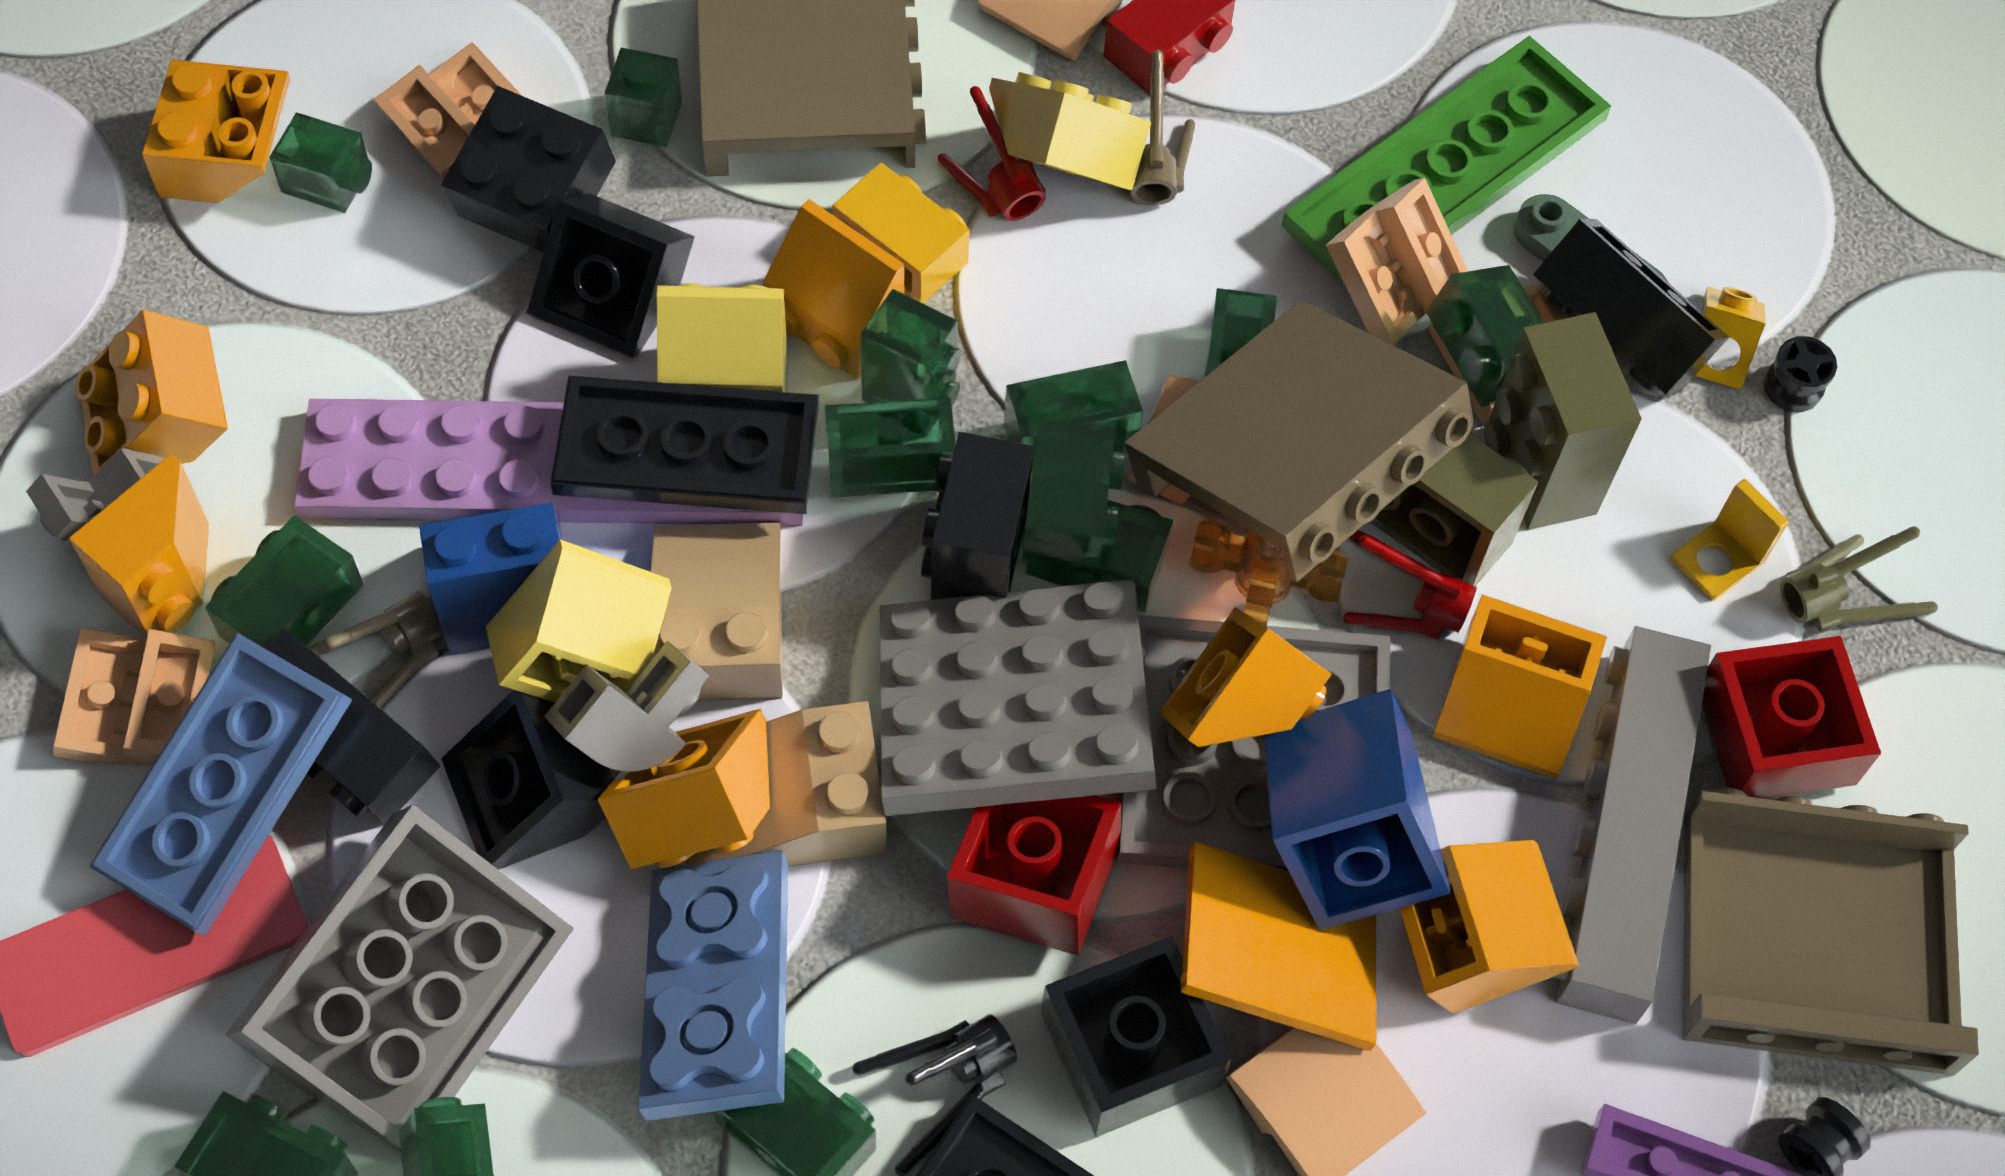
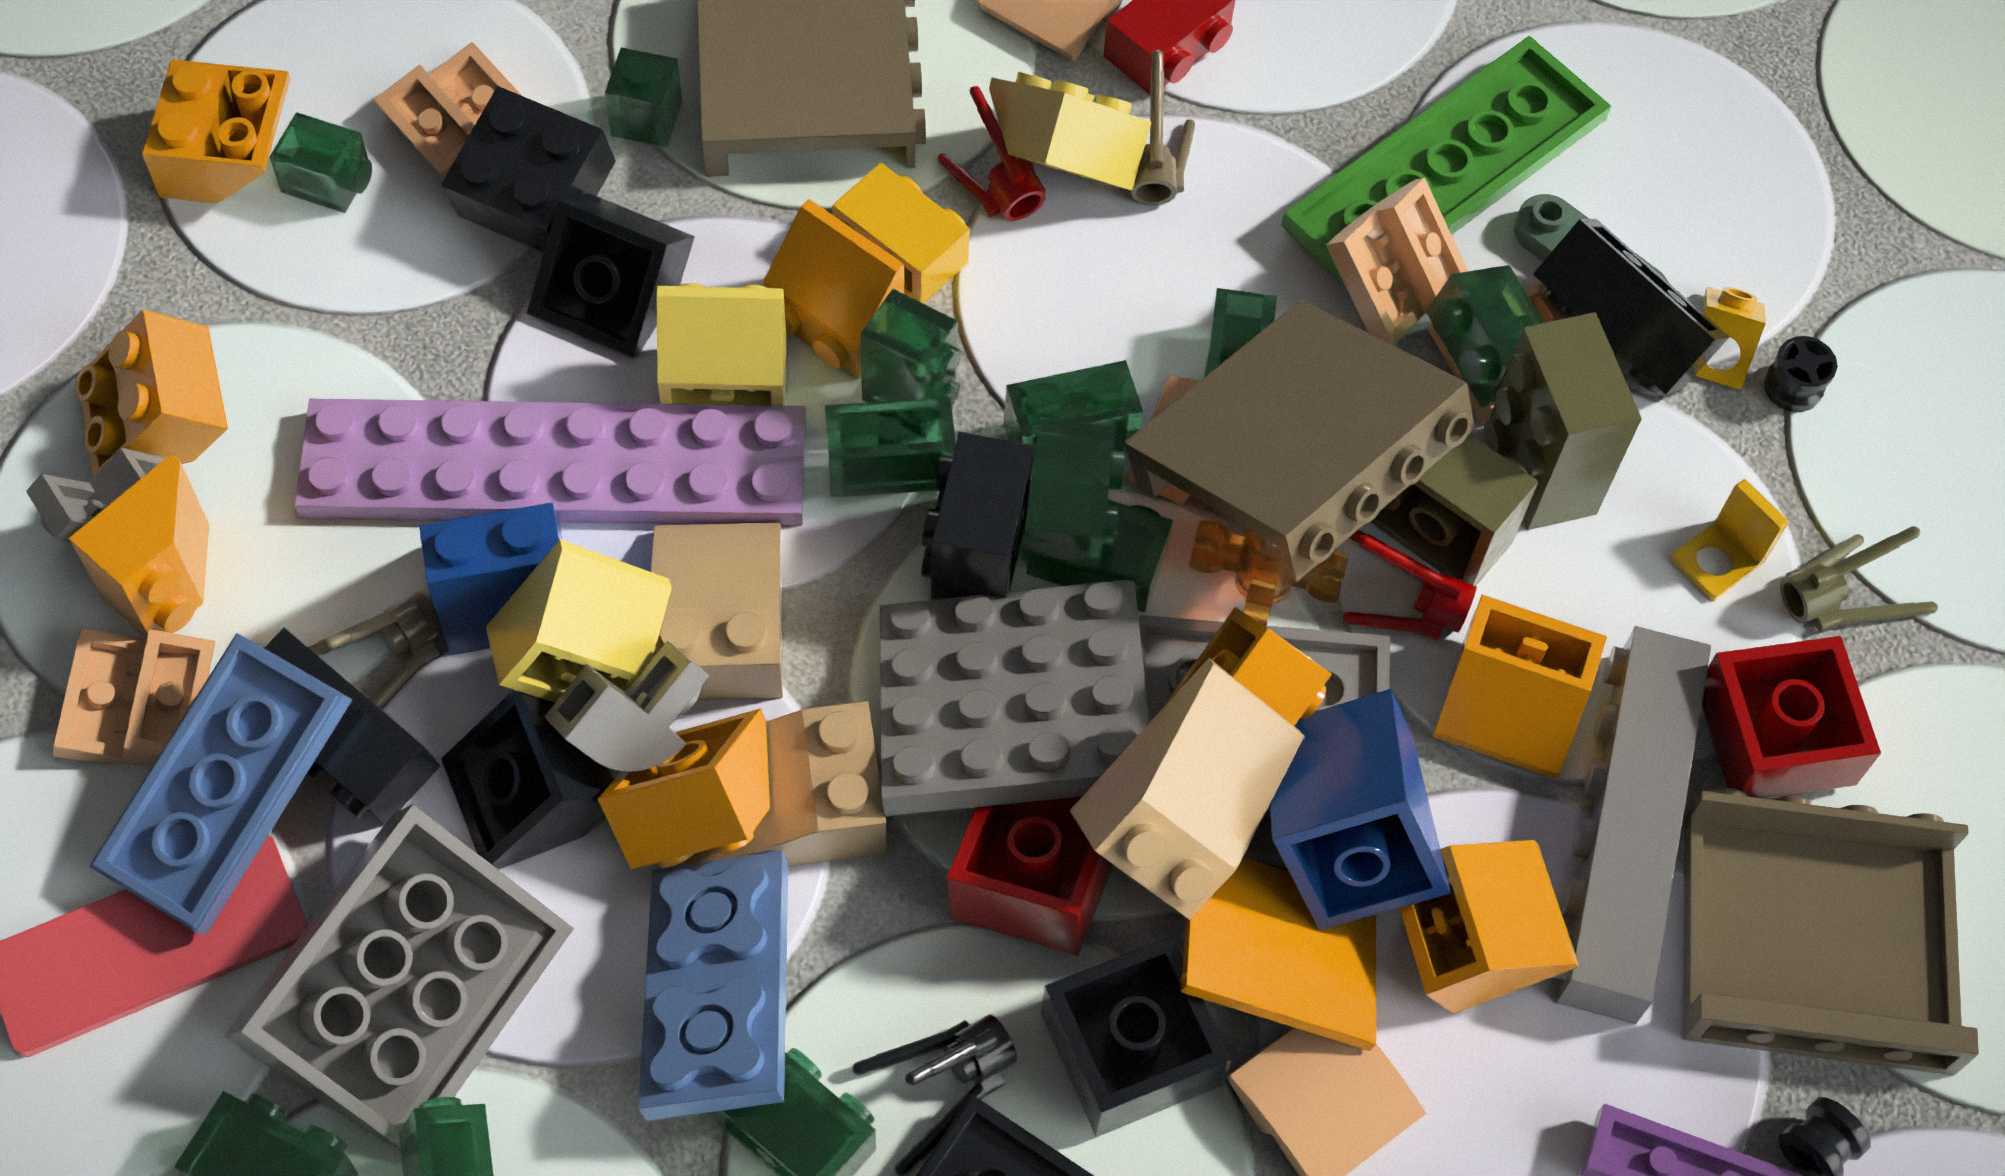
(290, 583): clear green brick -> none
(685, 445): black piece -> none
(1190, 789): none -> tan slope

